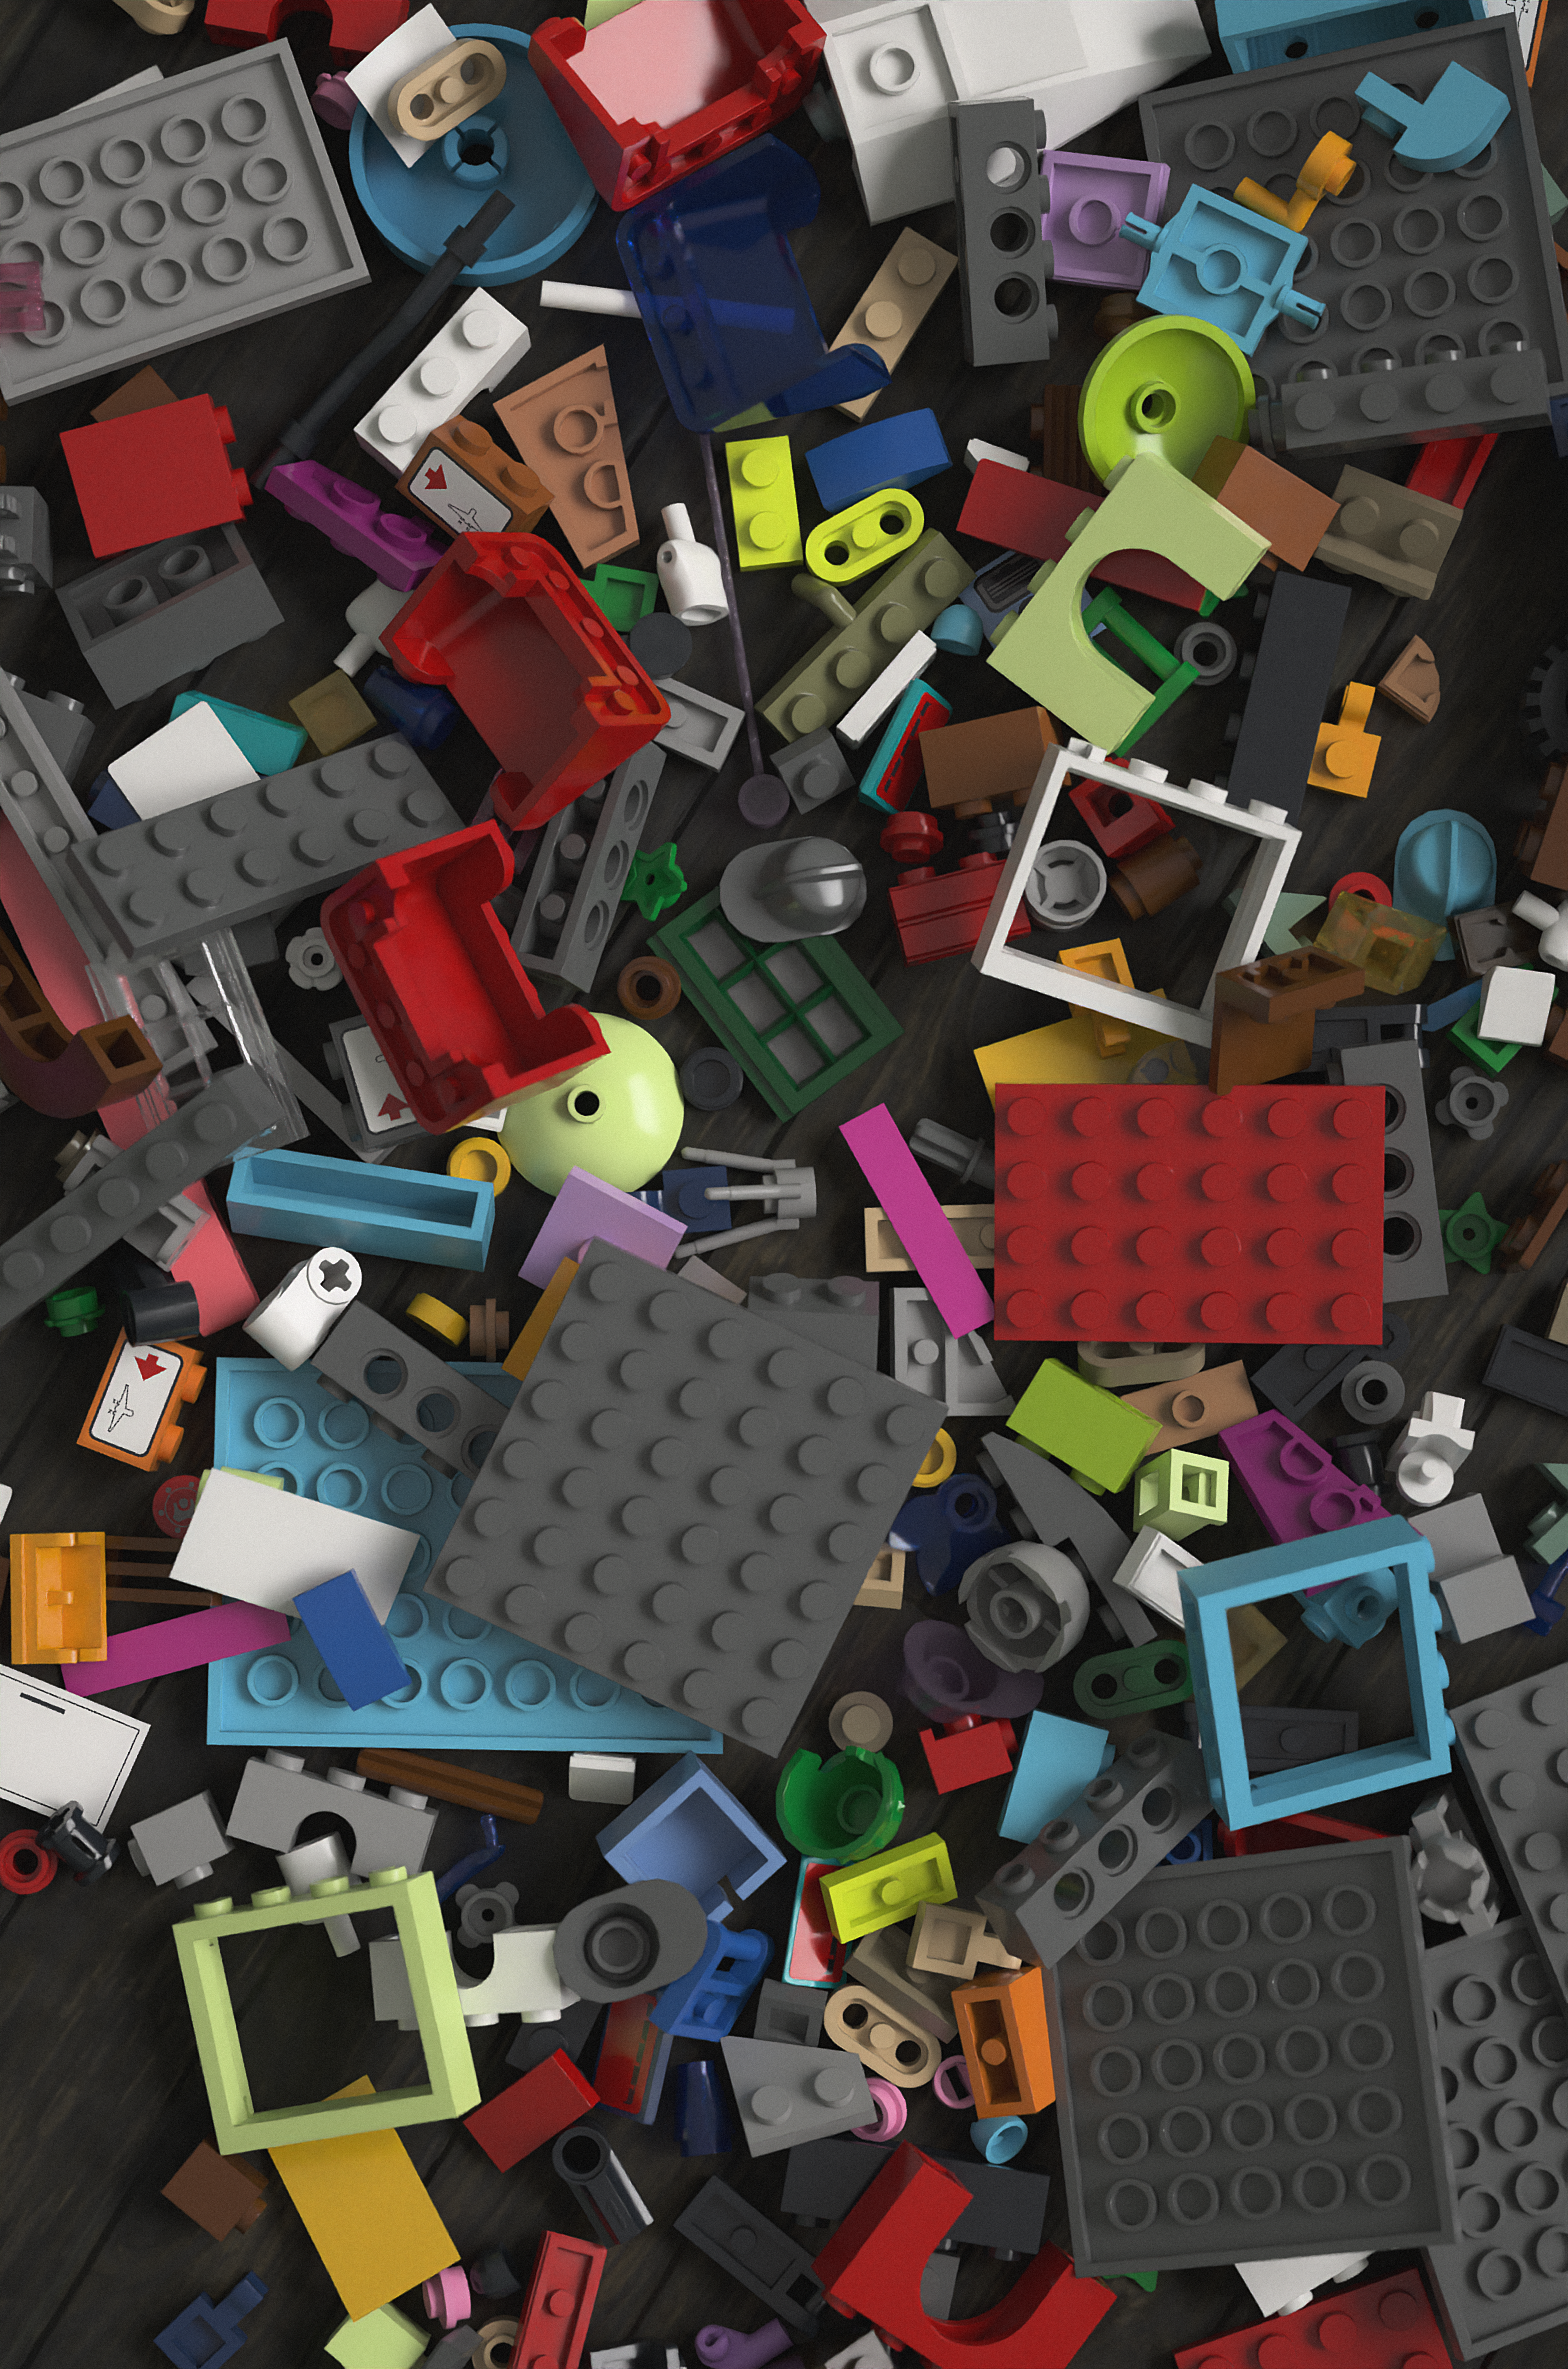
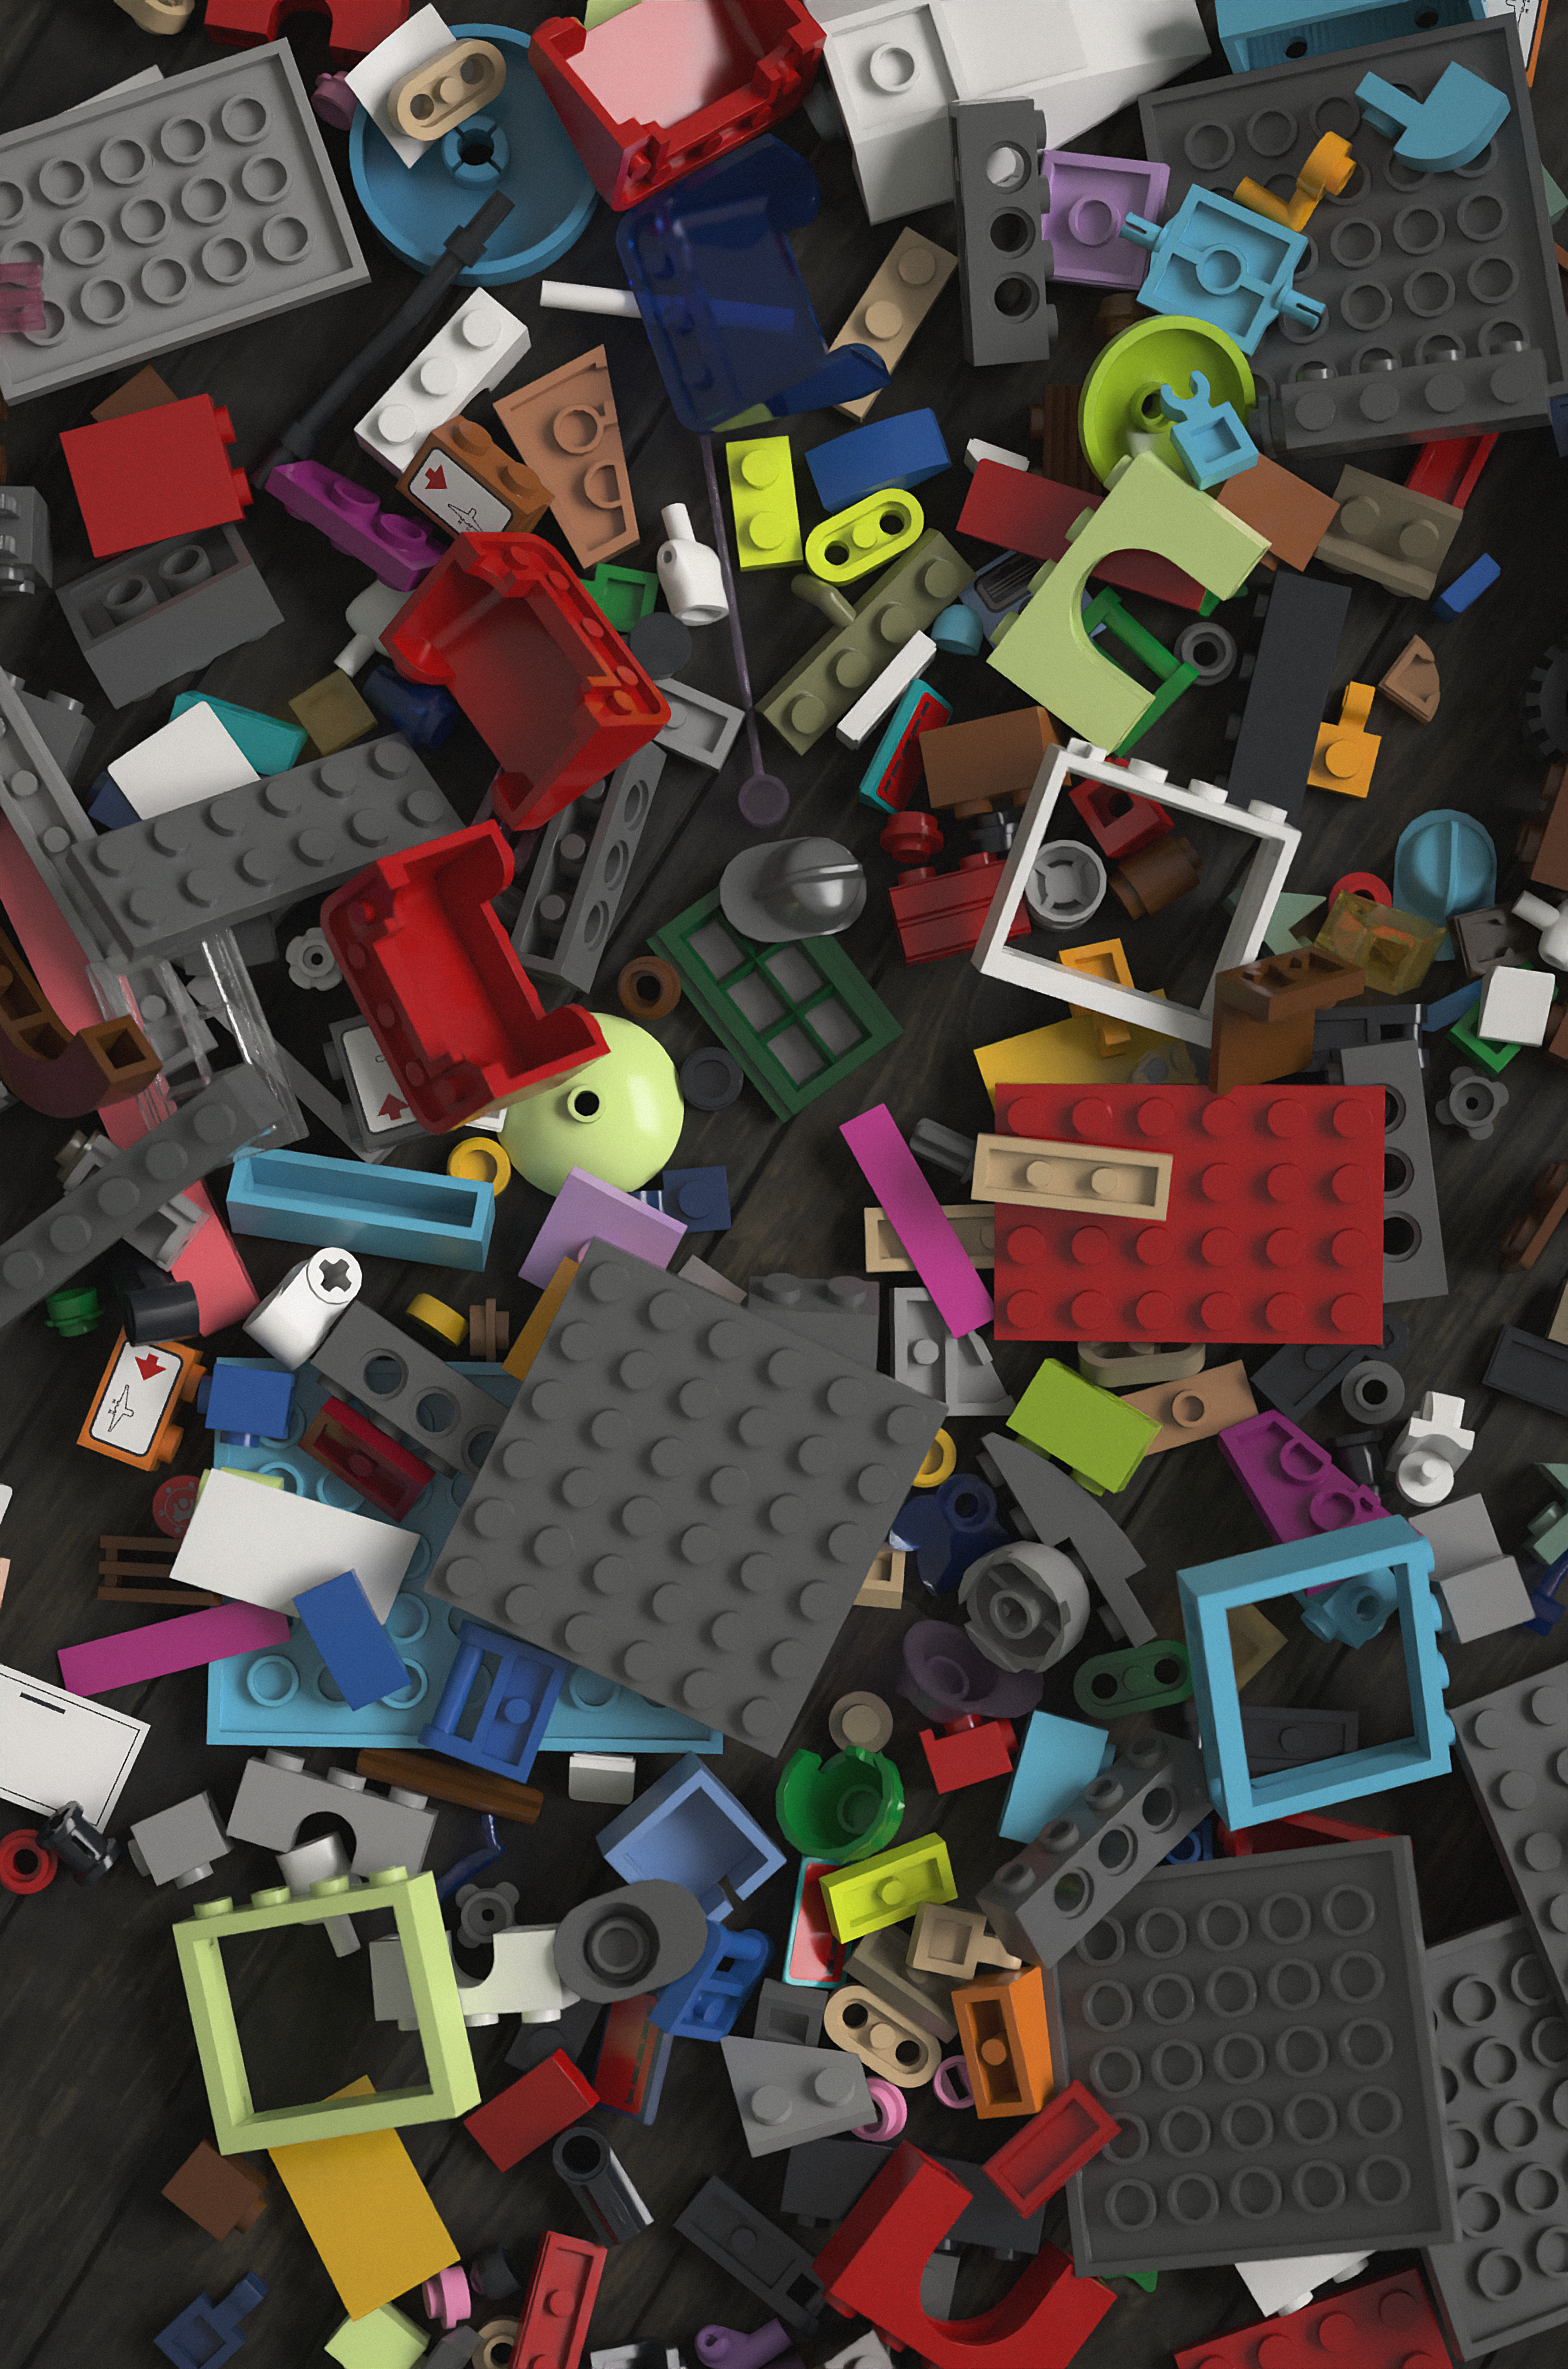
(58, 1597): light orange hinge -> none
(247, 1403): none -> blue brick
(366, 1458): none -> dark red plate
(515, 1708): none -> blue plate
(666, 887): green plate -> none
(701, 2111): clear blue cone -> none
(786, 1193): light grey plant -> none
(812, 769): dark grey plate -> none
(999, 2137): medium azure hinge -> none
(1050, 2149): none -> red tile
(1072, 1176): none -> tan plate
(1152, 1575): white tile -> none
(1180, 1494): yellowish green brick -> none
(1207, 438): none -> medium azure plate
(1451, 1866): light grey plate -> none
(1466, 589): none -> blue tile
(1486, 1233): green plate -> none

